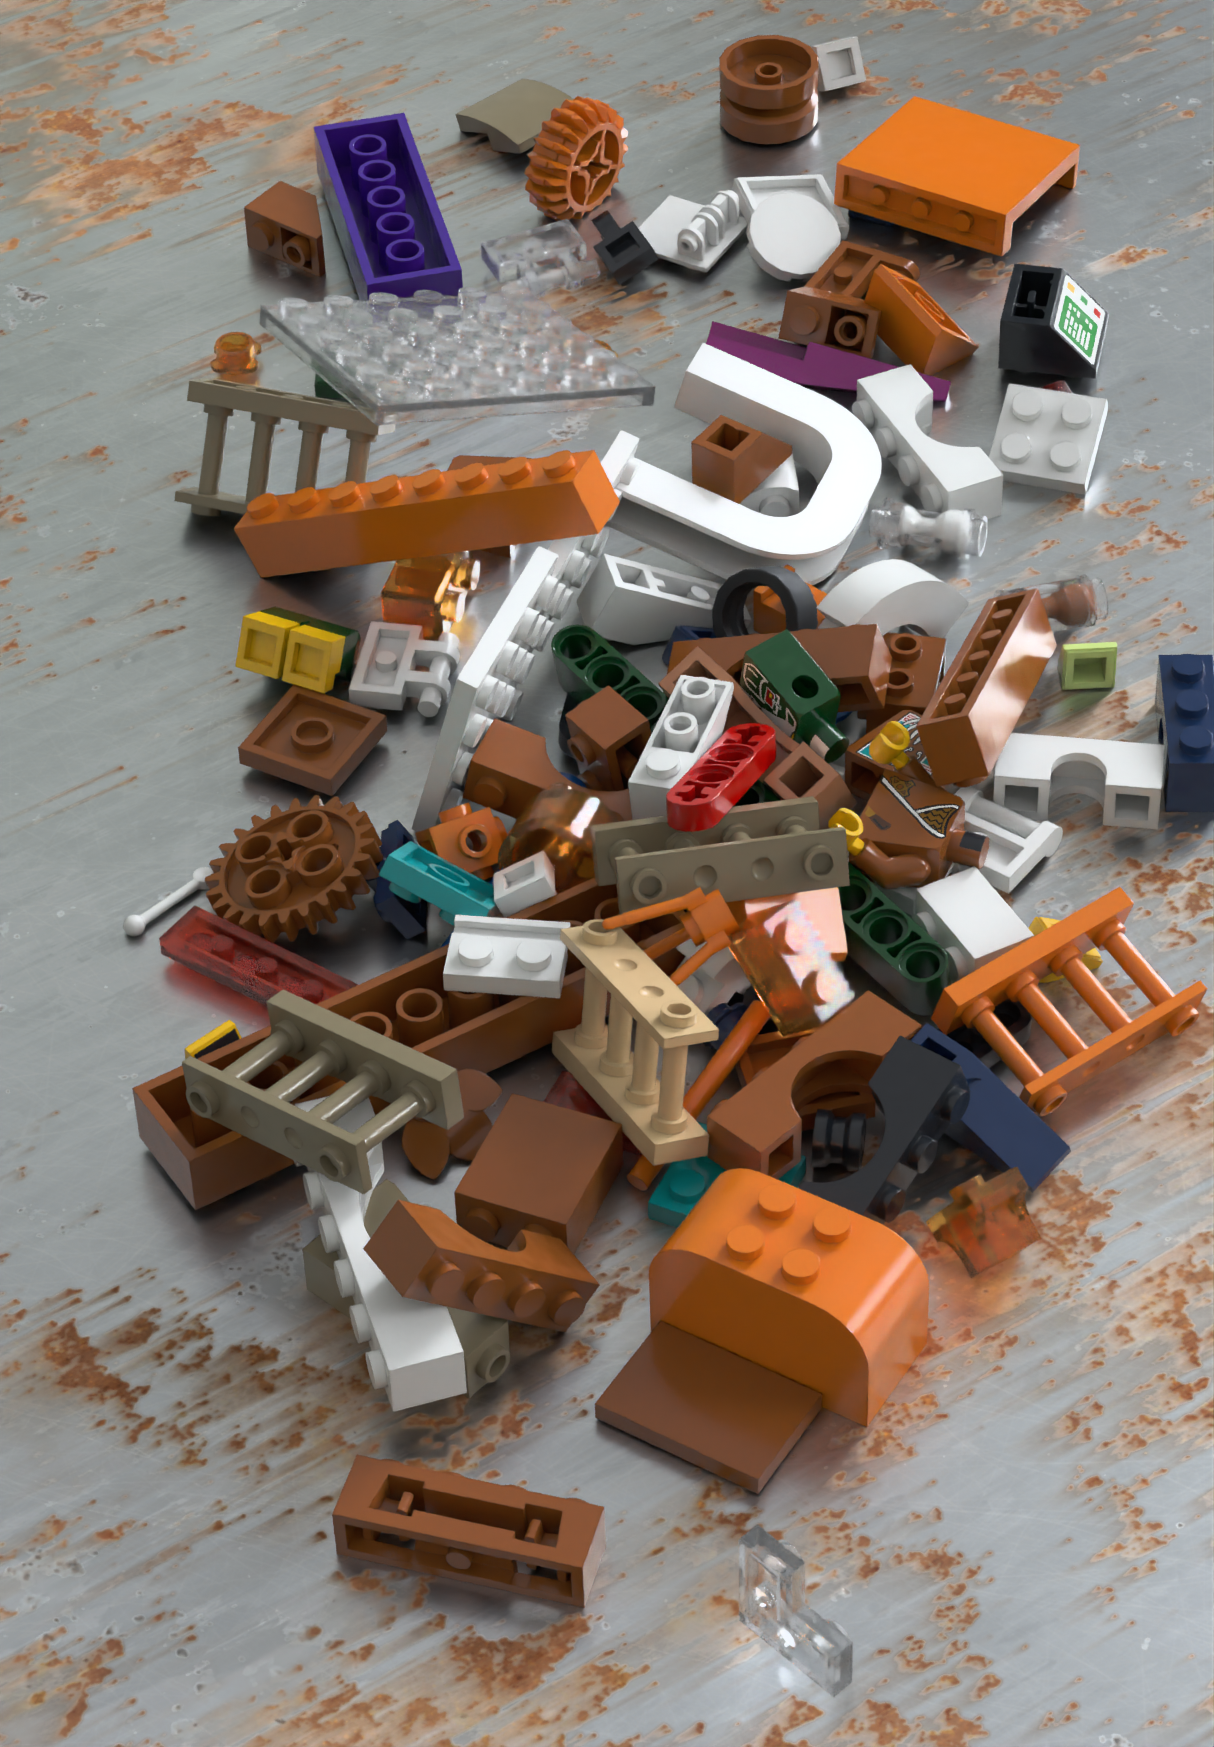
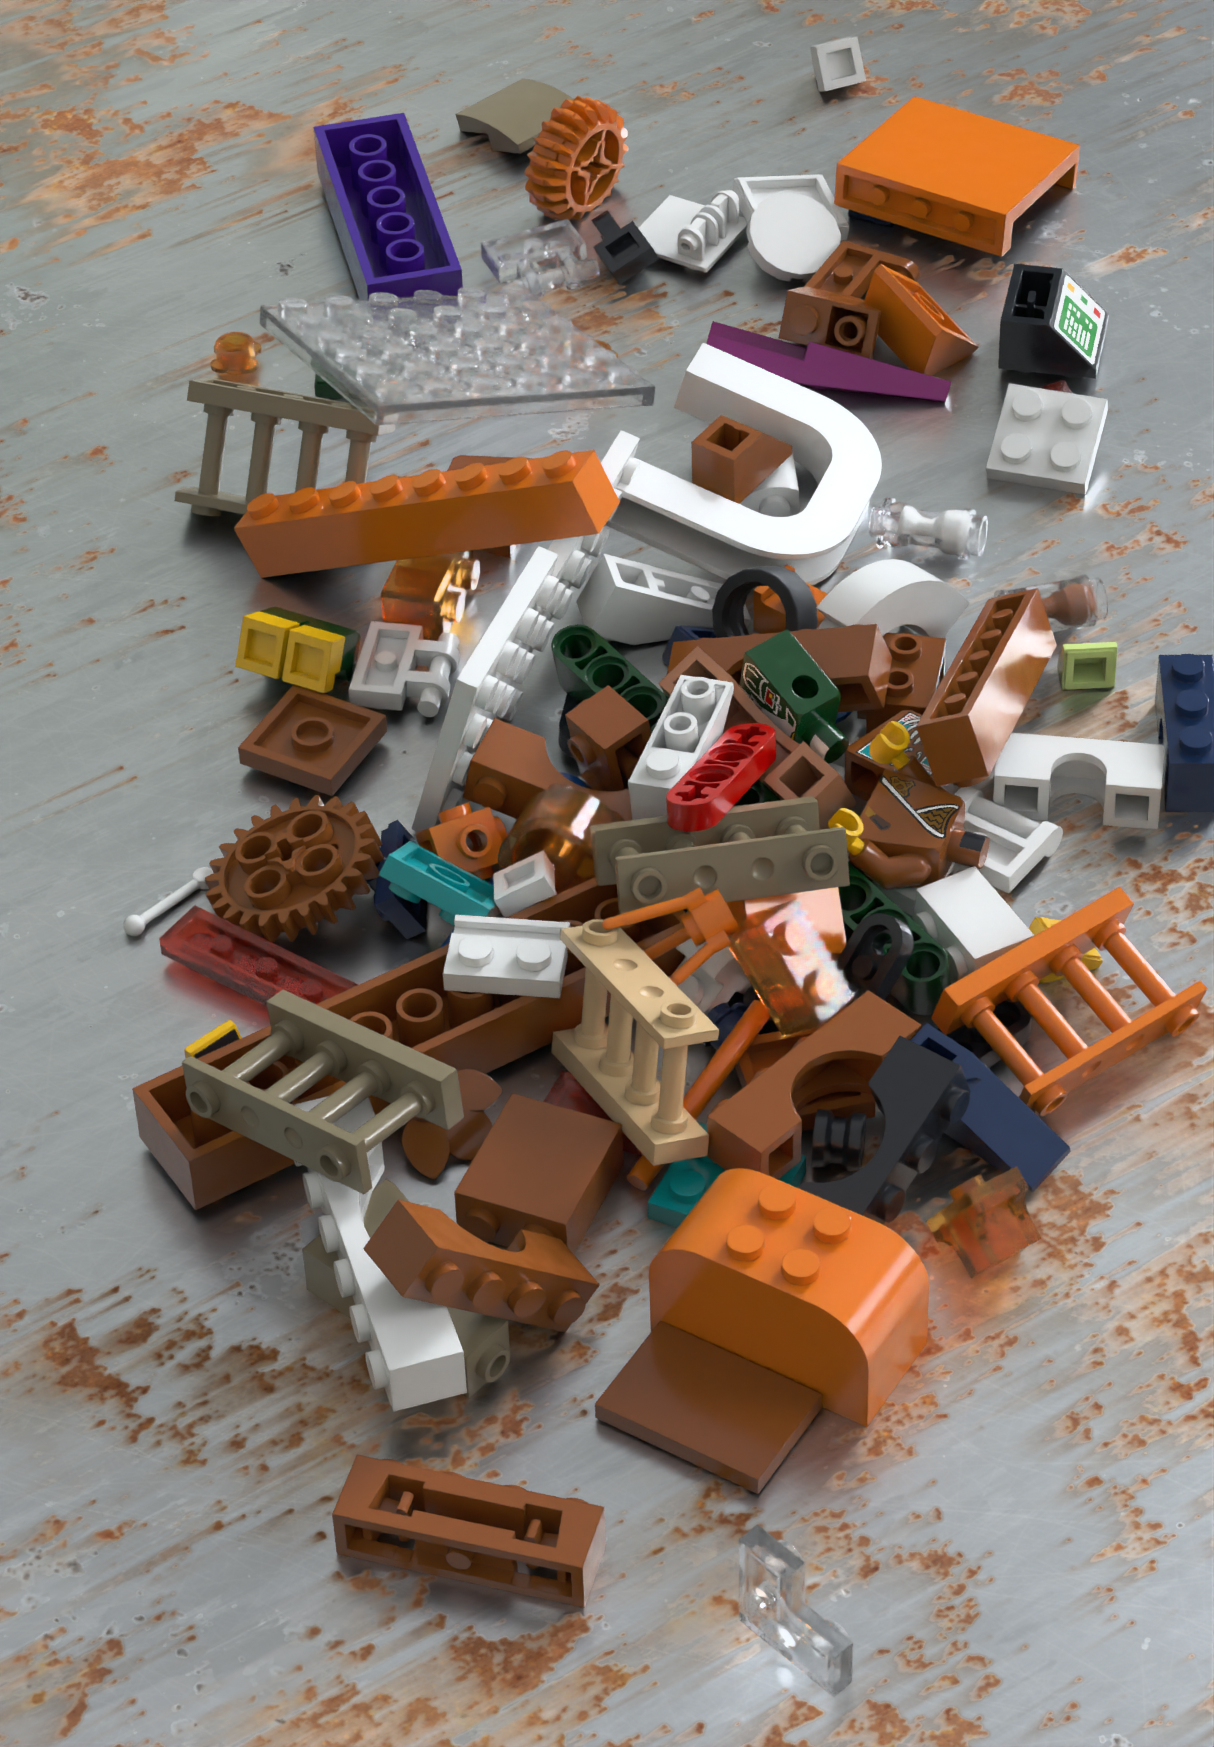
(287, 227): dark orange slope -> none
(768, 89): dark orange wheel -> none
(864, 959): none -> black plate
(898, 414): white arch -> none

